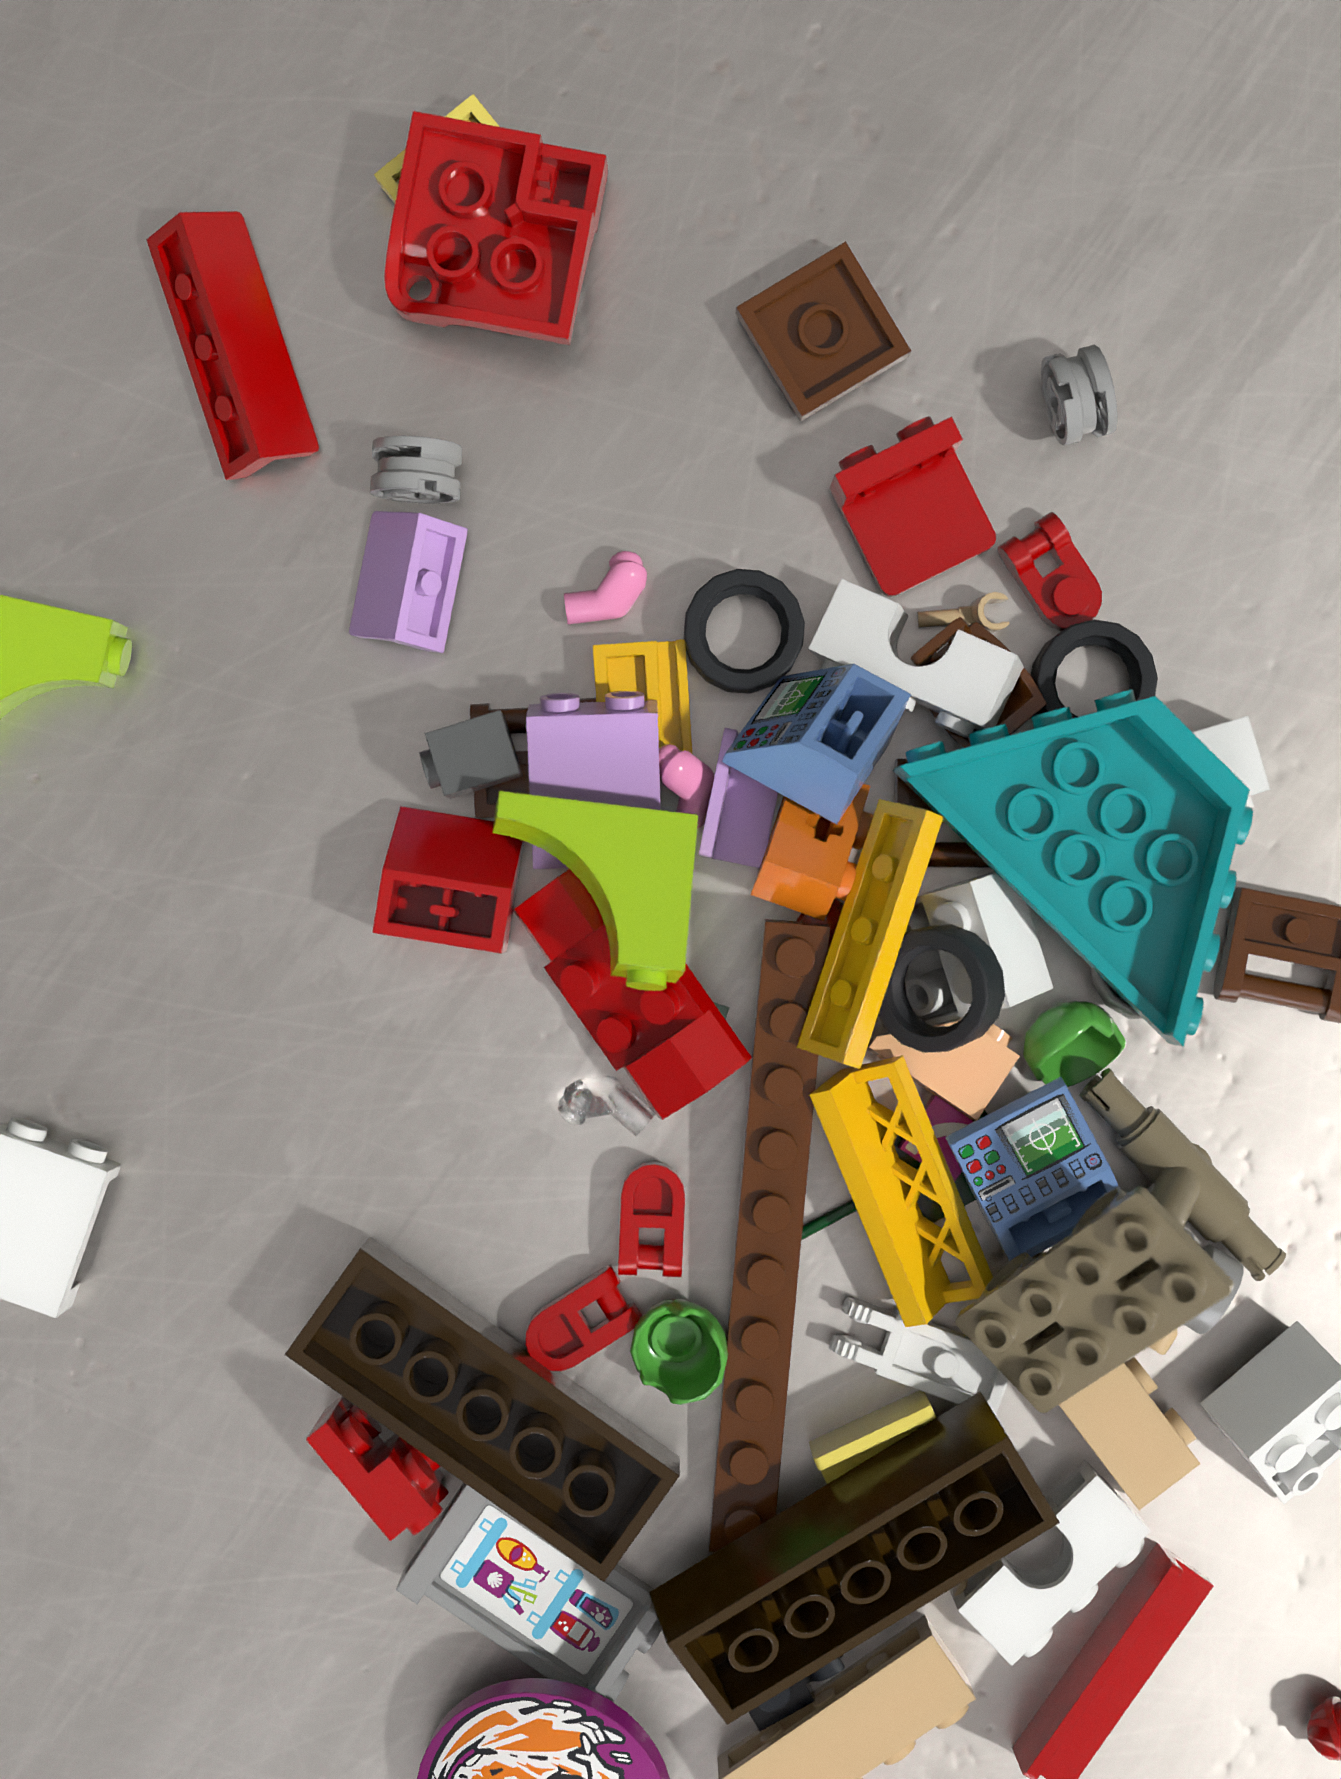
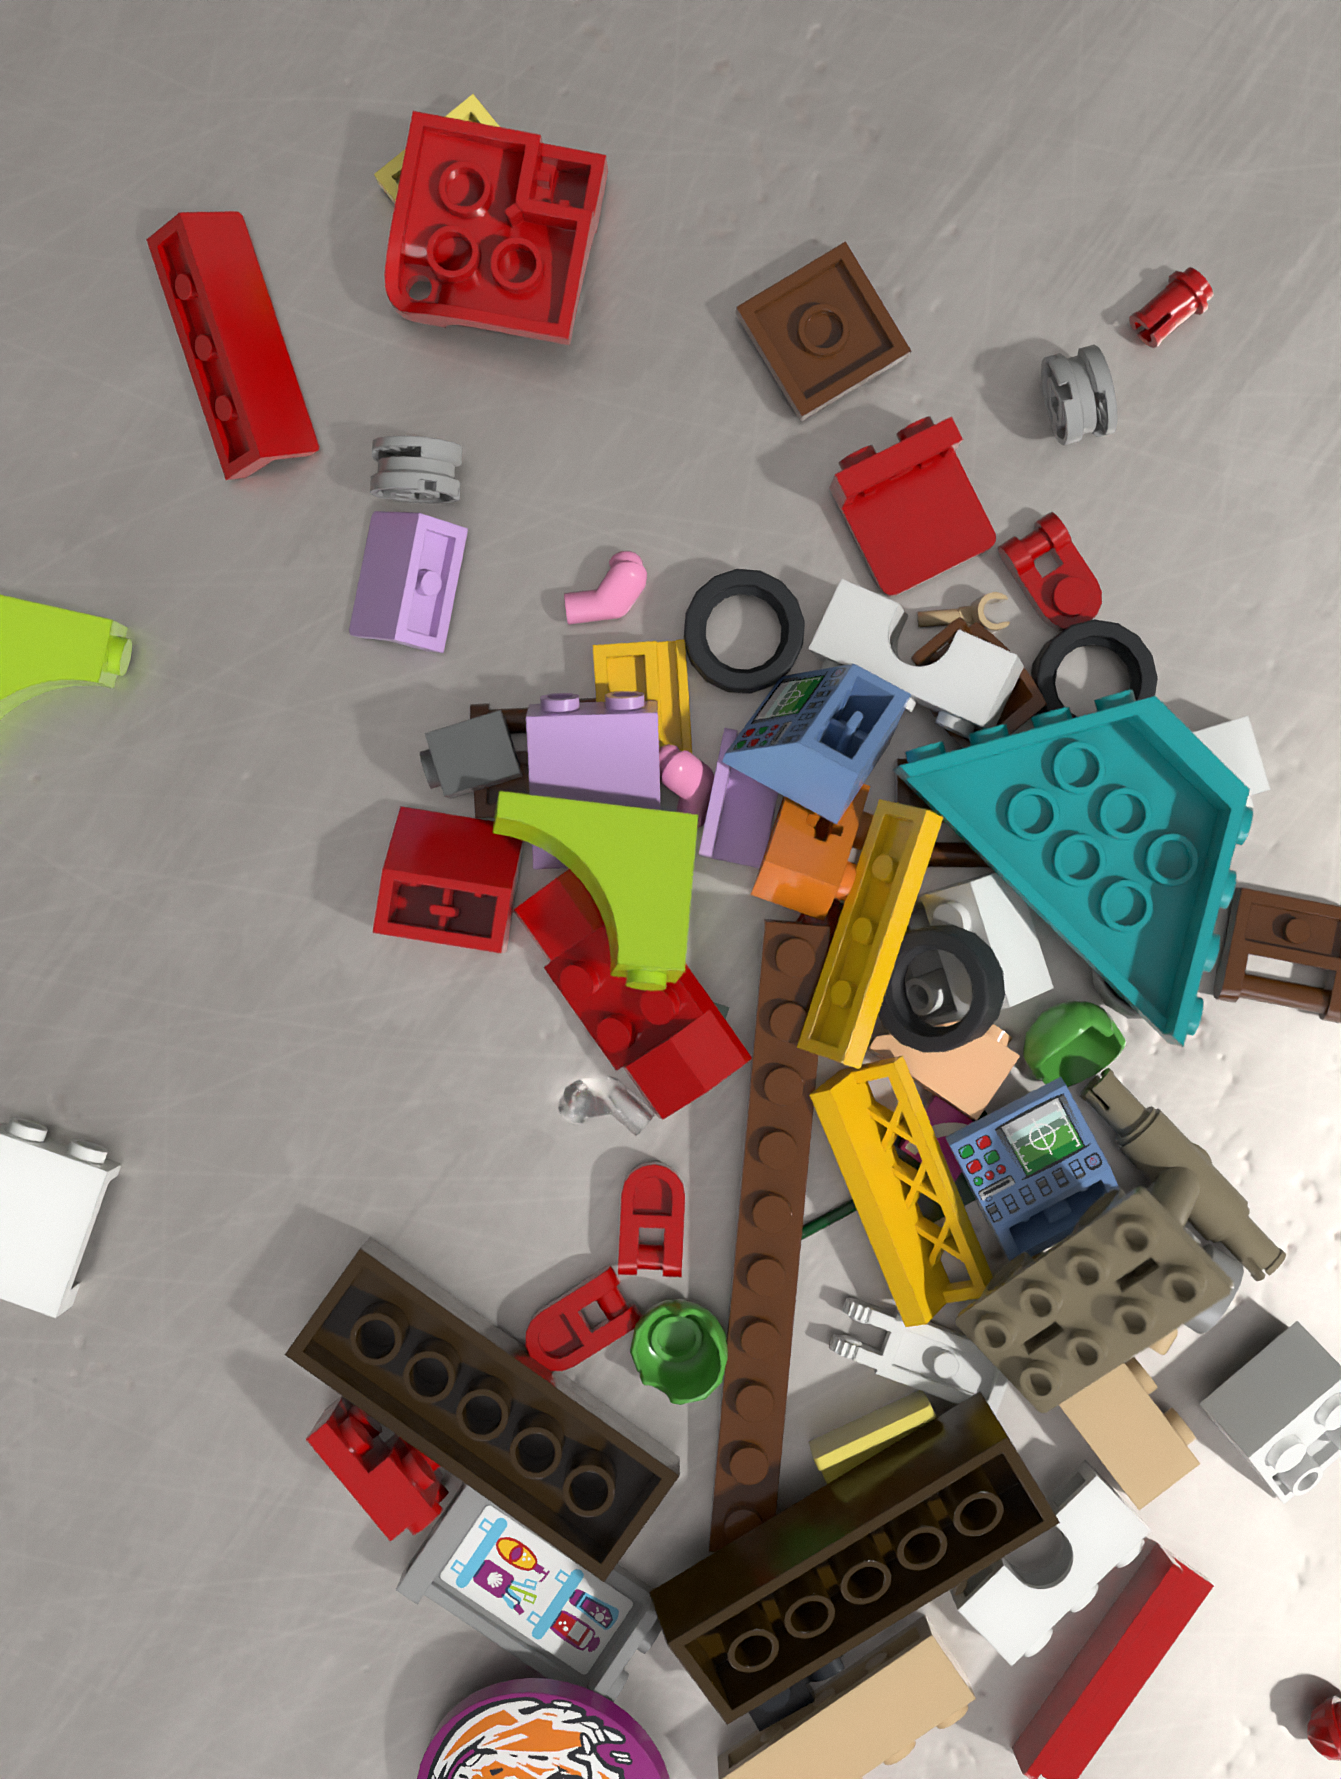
(1181, 298): none -> red pin

